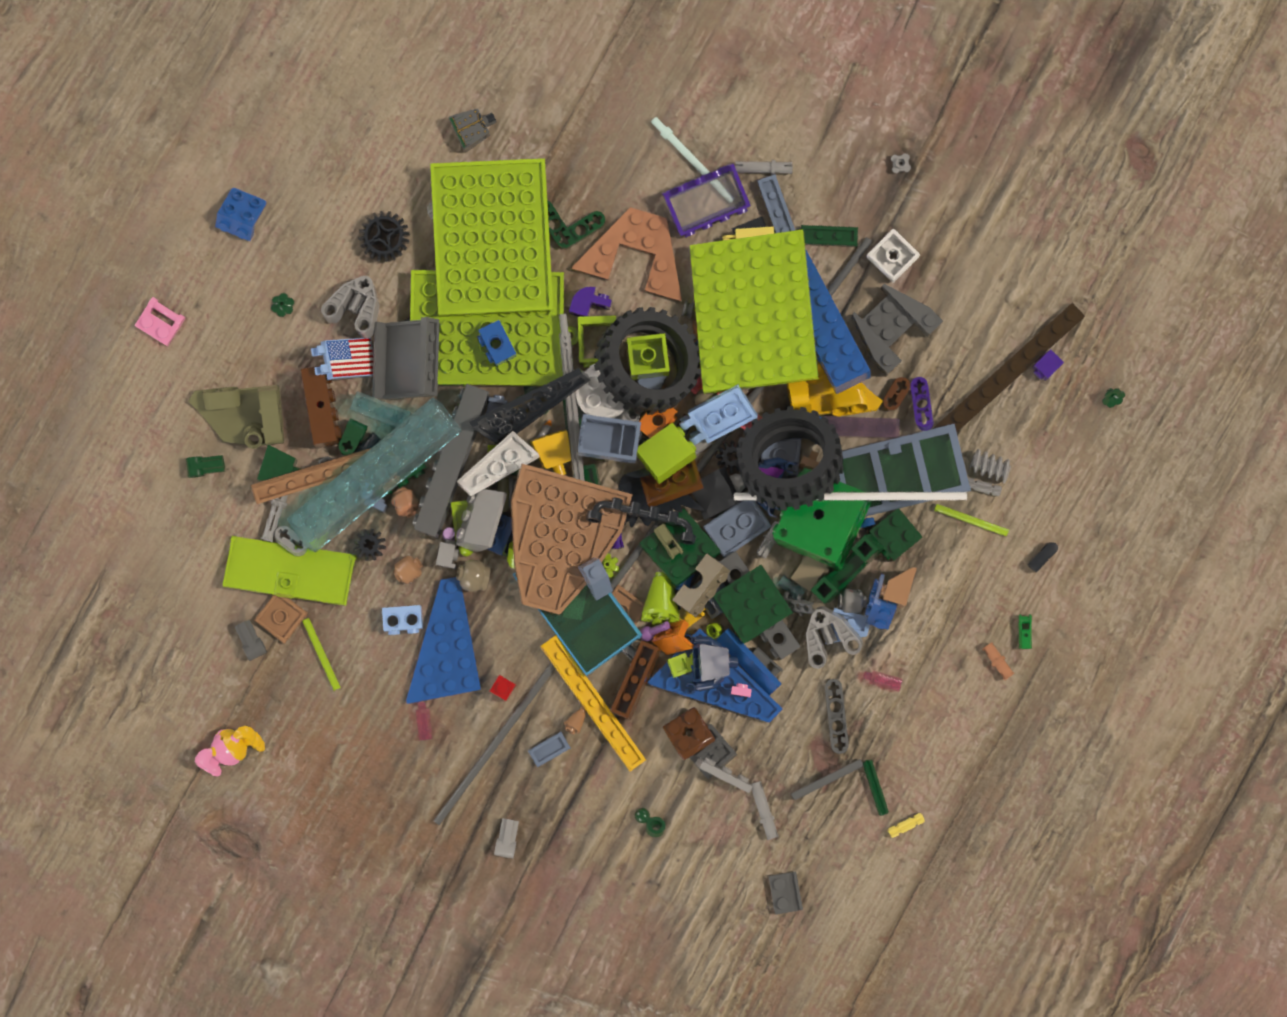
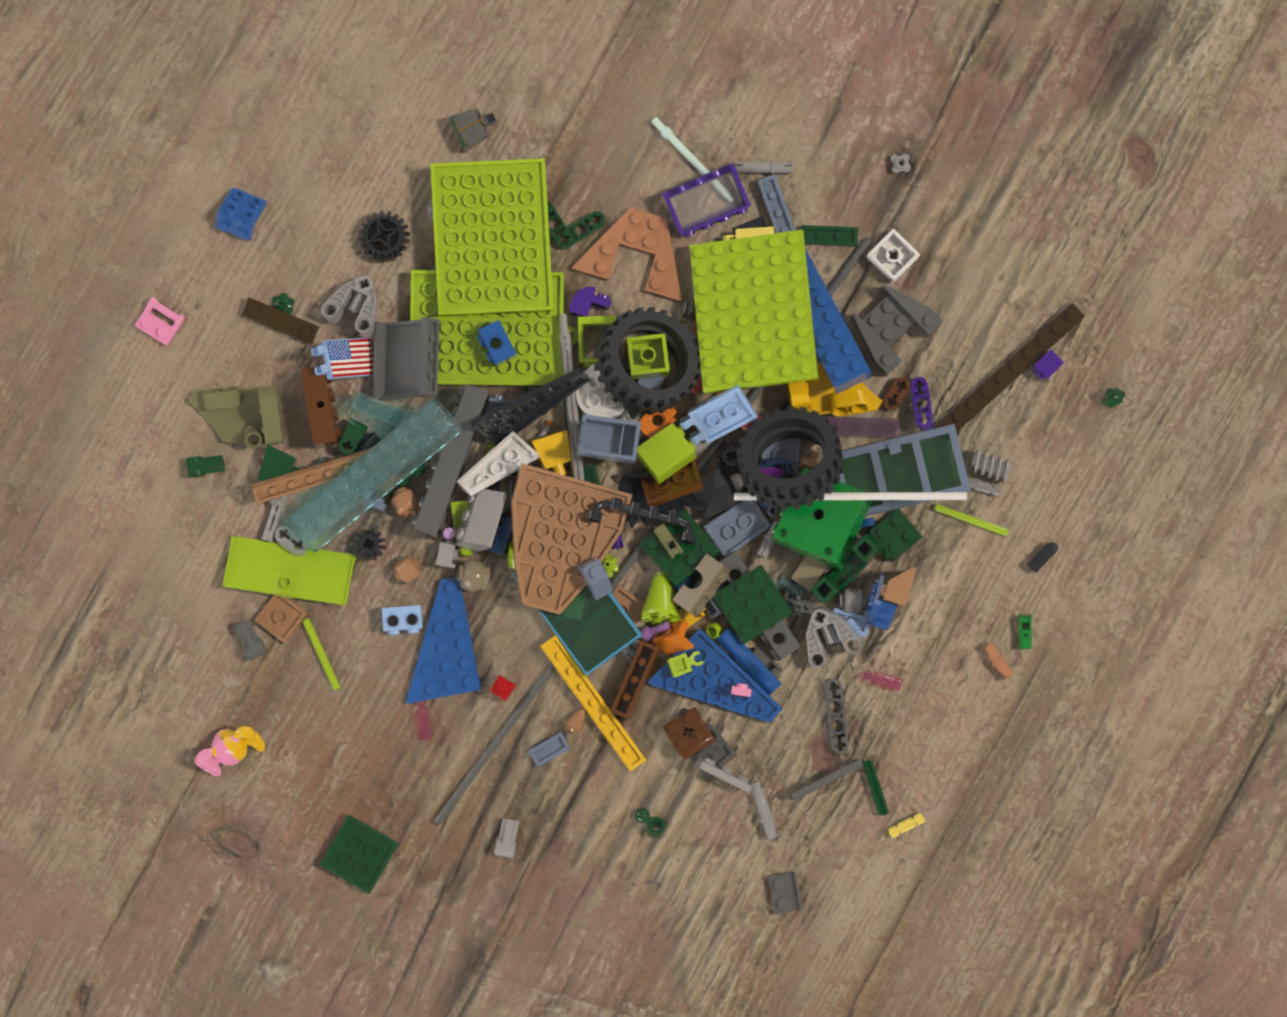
(280, 320): none -> dark brown plate
(359, 854): none -> dark green plate
(710, 663): torso -> none

